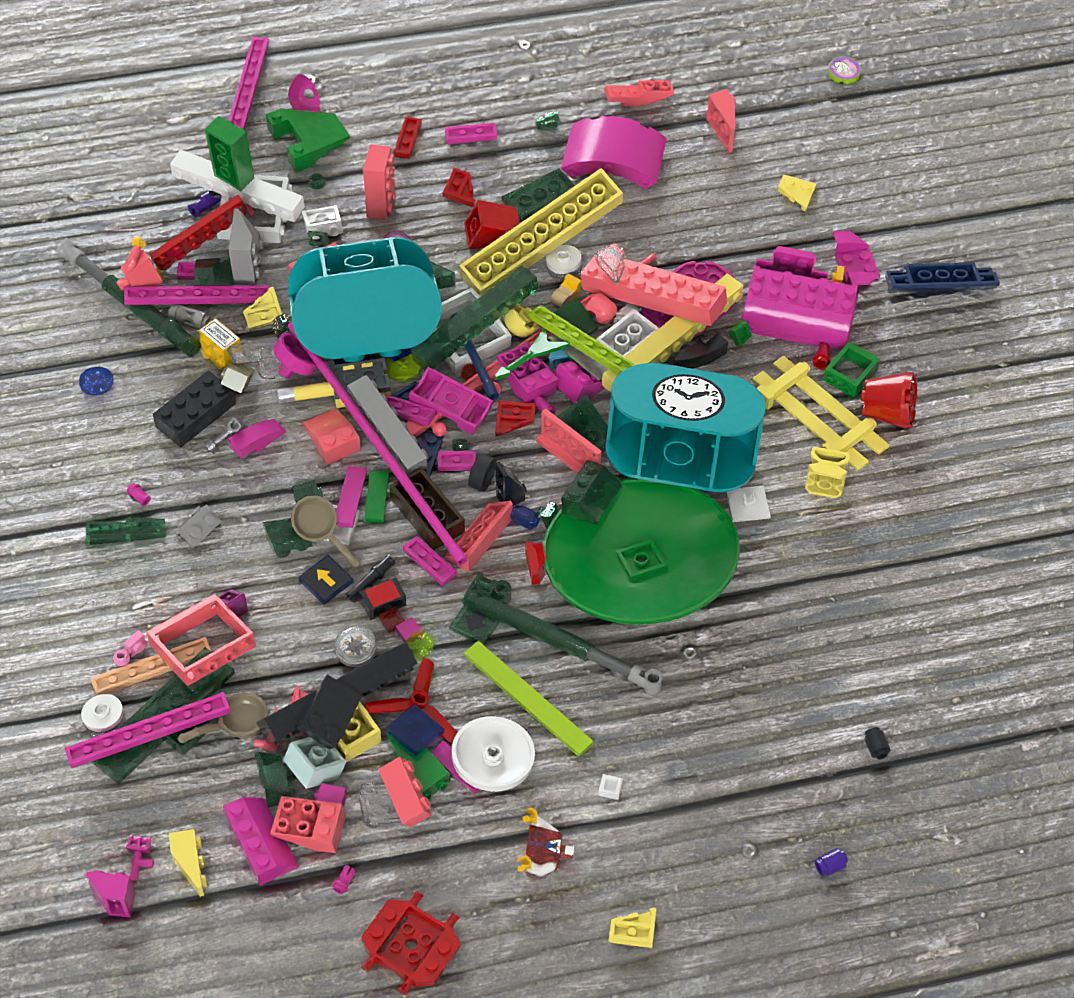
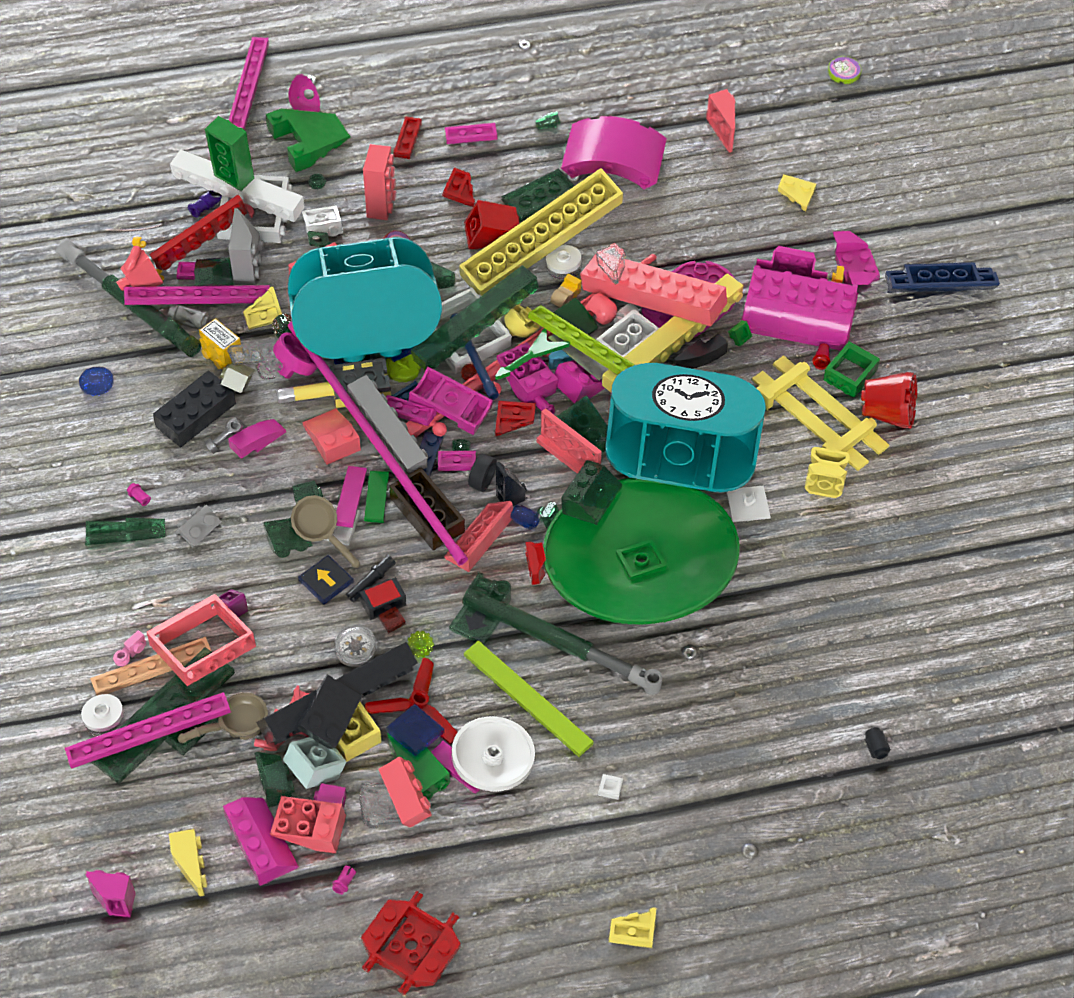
(137, 851): dark pink arm -> none
(406, 628): dark pink tile -> none
(429, 561): dark pink plate -> none
(543, 846): torso -> none
(643, 93): coral slope -> none
(831, 862): dark purple brick -> none

